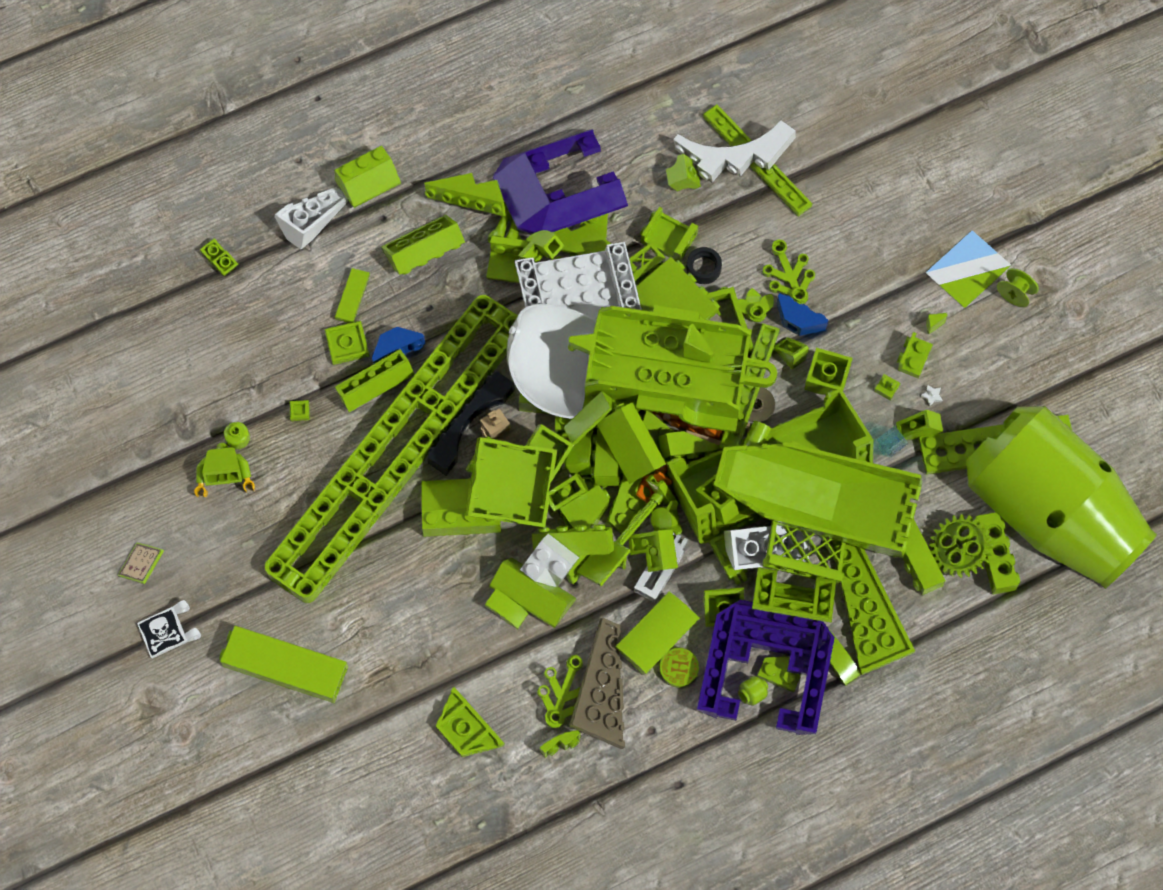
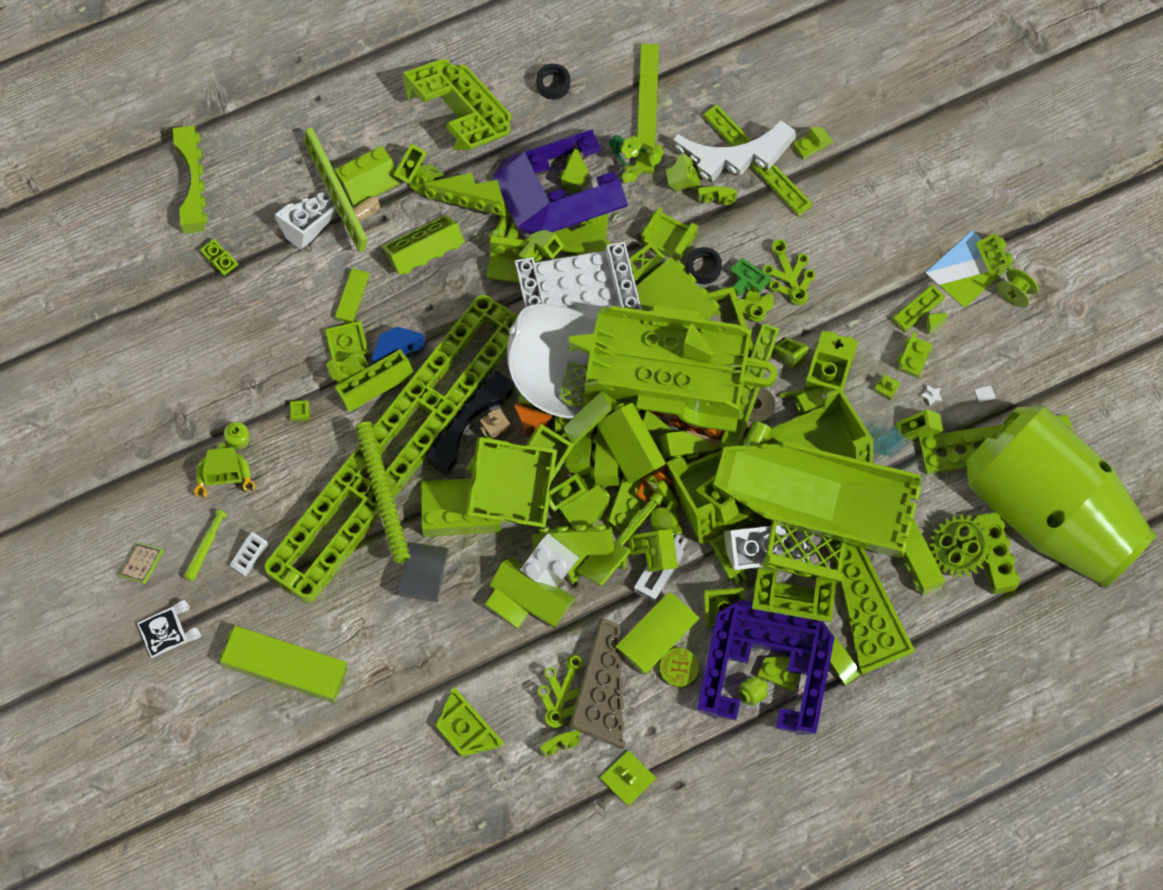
(192, 210): none -> lime arch
(199, 557): none -> lime piece
(254, 557): none -> white slope
(335, 190): none -> lime tile
(349, 367): none -> lime brick
(367, 208): none -> tan hinge
(382, 492): none -> lime piece
(410, 163): none -> lime slope
(423, 572): none -> dark grey slope
(424, 175): none -> lime bracket
(479, 111): none -> lime slope
(531, 418): none -> orange slope
(556, 69): none -> black tyre
(576, 173): none -> lime slope
(580, 366): none -> lime window
(628, 778): none -> lime piece
(631, 147): none -> lime plant
(647, 103): none -> lime tile
(723, 195): none -> lime slope
(748, 277): none -> bright green hinge
(792, 394): none -> lime helmet
(799, 317): blue slope -> none
(809, 401): none -> lime brick
(813, 142): none -> lime slope
(830, 340): none -> lime brick
(918, 308): none -> lime tile
(985, 394): none -> white sticker
(994, 254): none -> lime bracket

